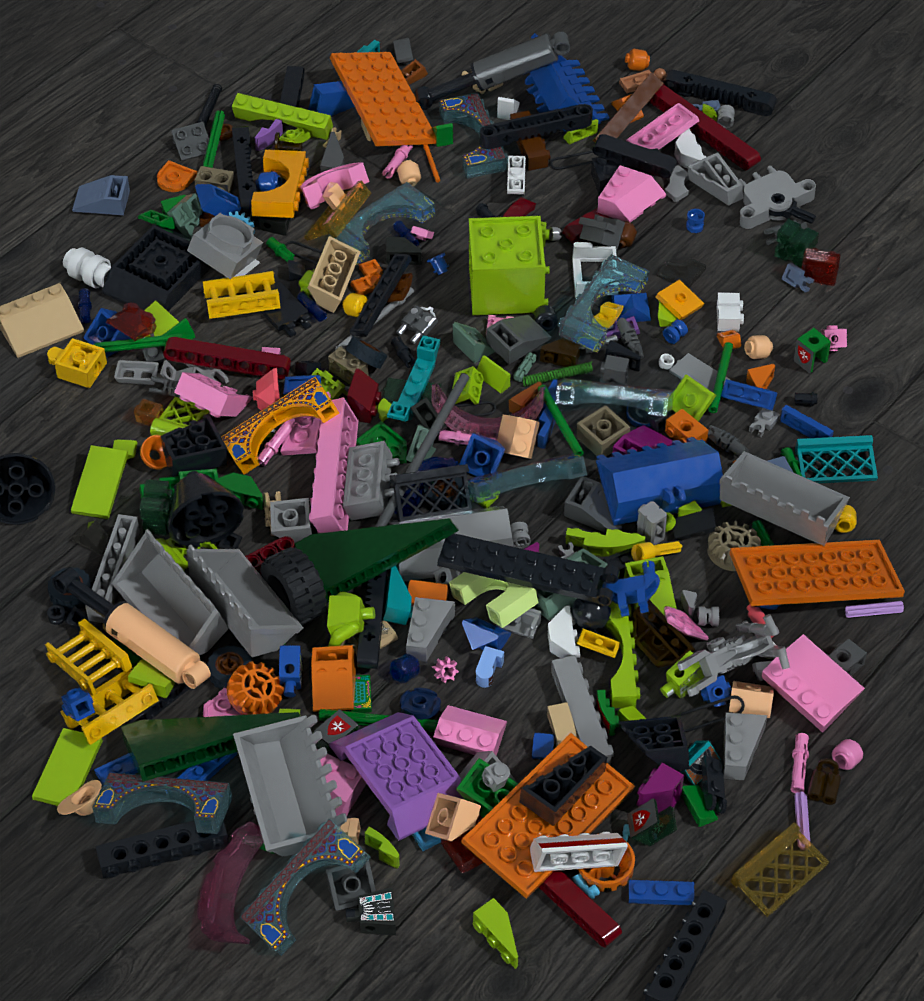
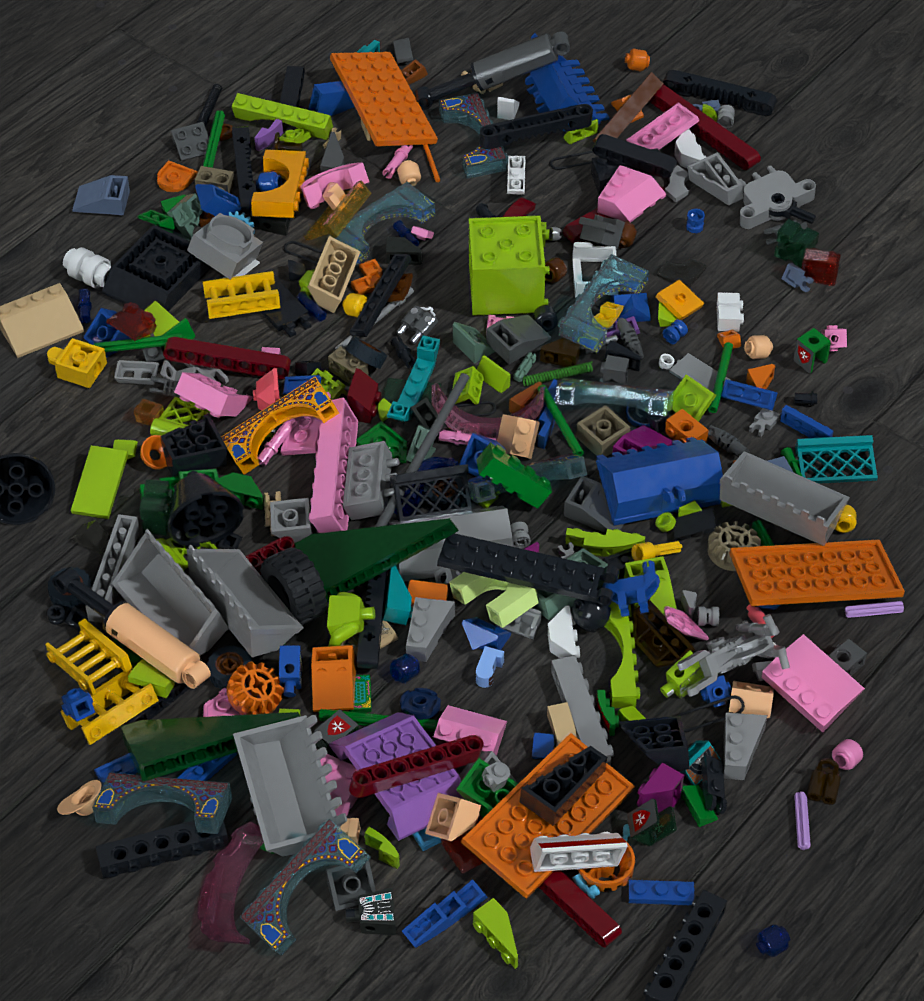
(66, 767): lime tile -> none
(279, 249): green axle -> none
(415, 766): none -> dark red beam
(439, 263): blue brick -> none
(443, 134): green slope -> none
(445, 914): none -> blue slope
(450, 666): bright pink gear -> none
(513, 475): none -> green wedge
(533, 149): reddish brown brick -> none
(557, 270): none -> reddish brown head
(598, 643): yellow slope -> none
(632, 82): nougat plate -> none
(651, 522): light grey brick -> none
(764, 859): clear yellow fence -> none
(773, 940): none -> clear blue head
(800, 757): bright pink pin -> none

